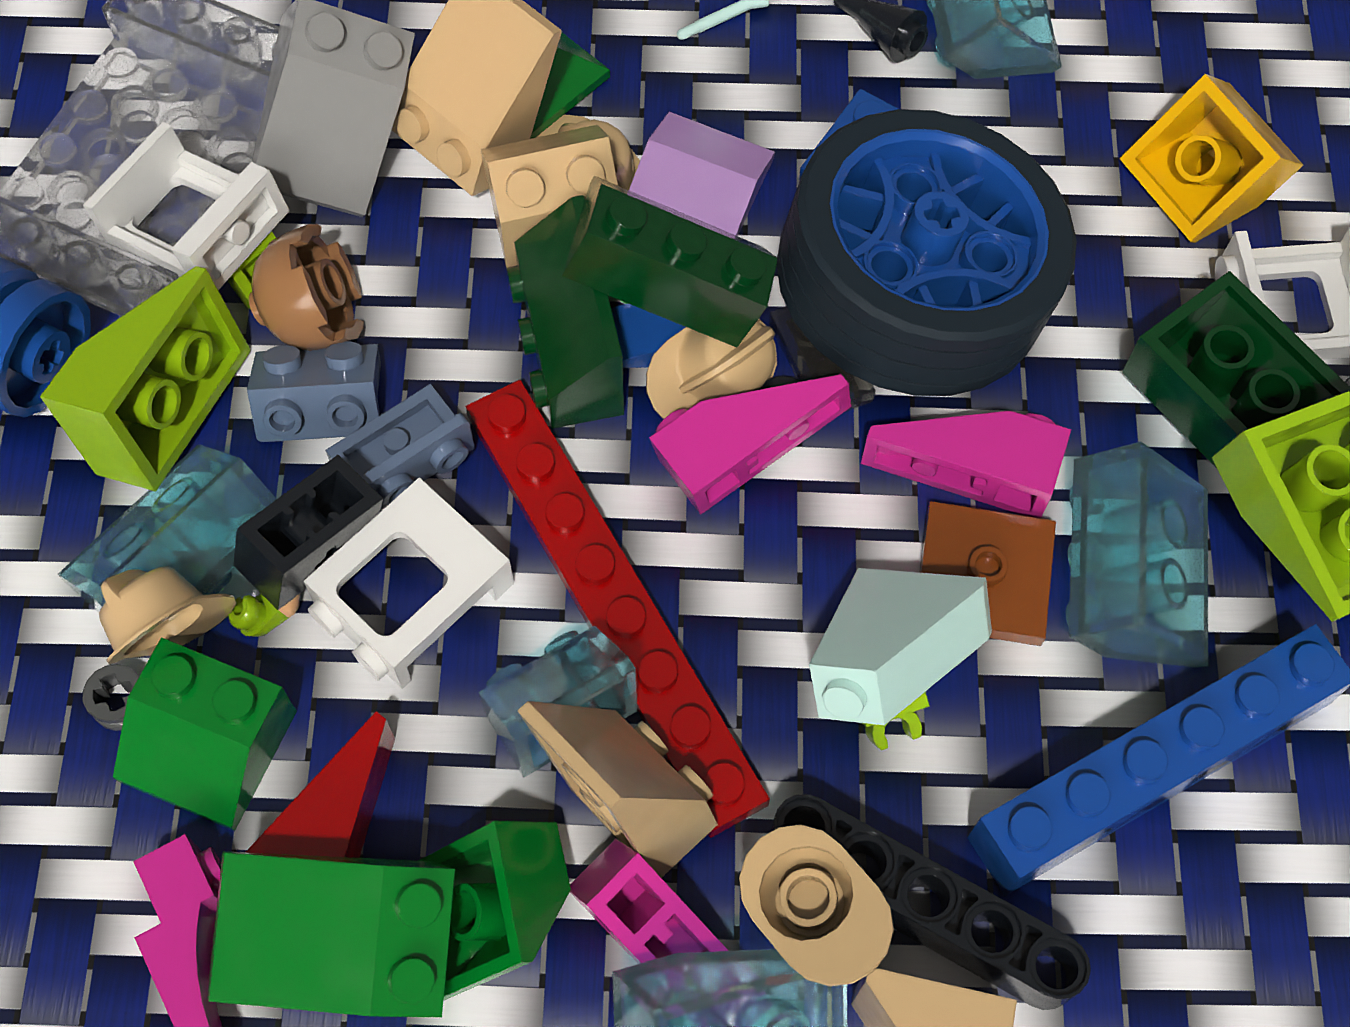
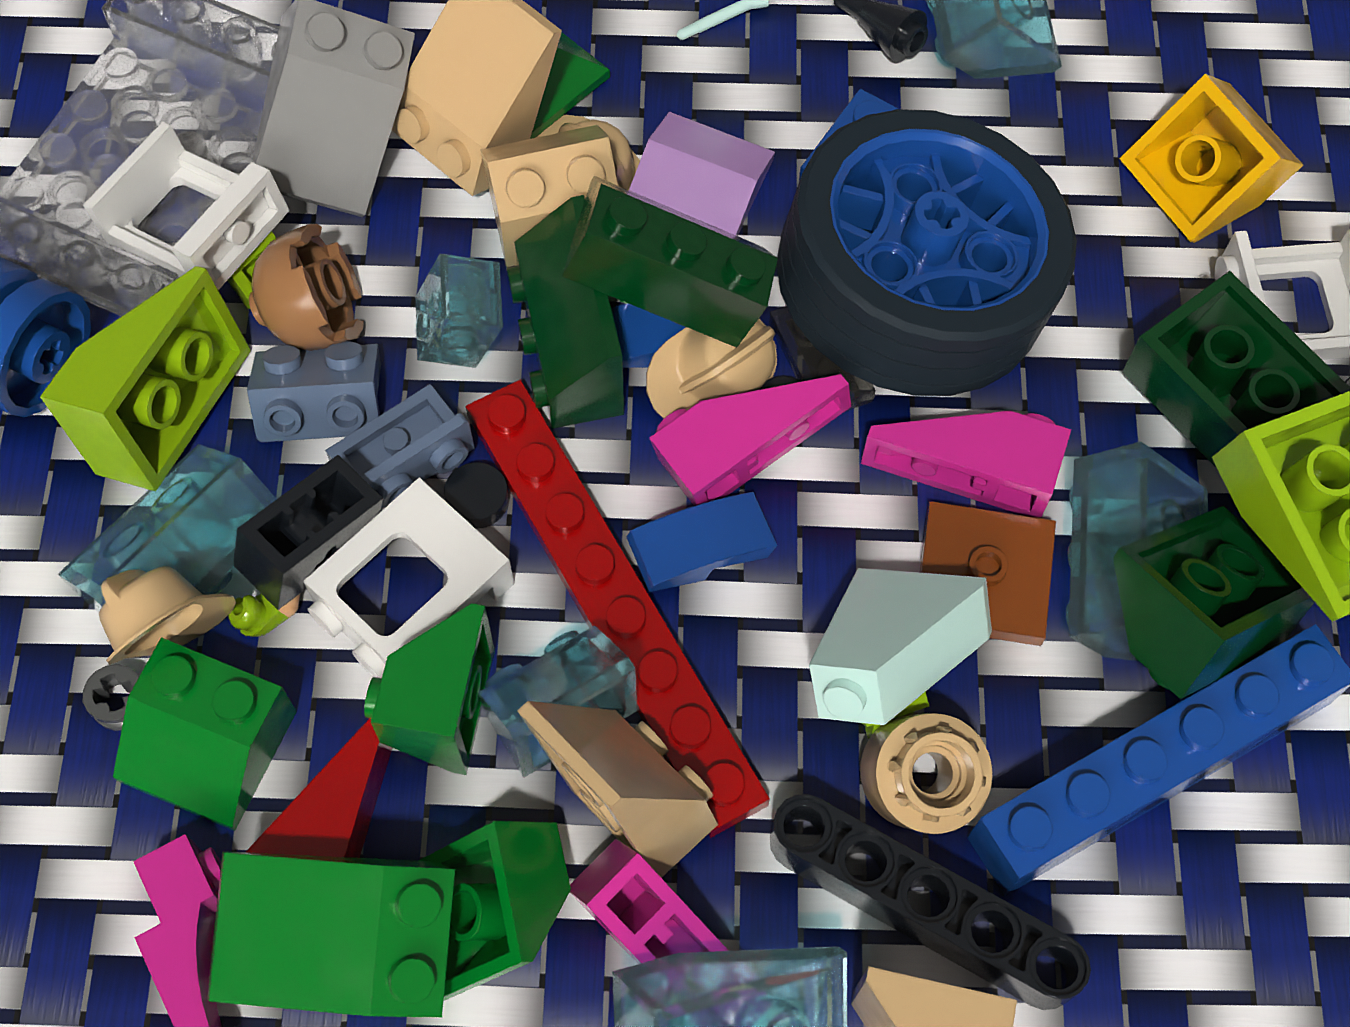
(431, 689): none -> green slope
(458, 311): none -> clear light blue head
(477, 493): none -> black tile
(699, 539): none -> blue slope
(816, 905): tan piece -> none
(961, 780): none -> tan piece
(1204, 600): none -> dark green slope

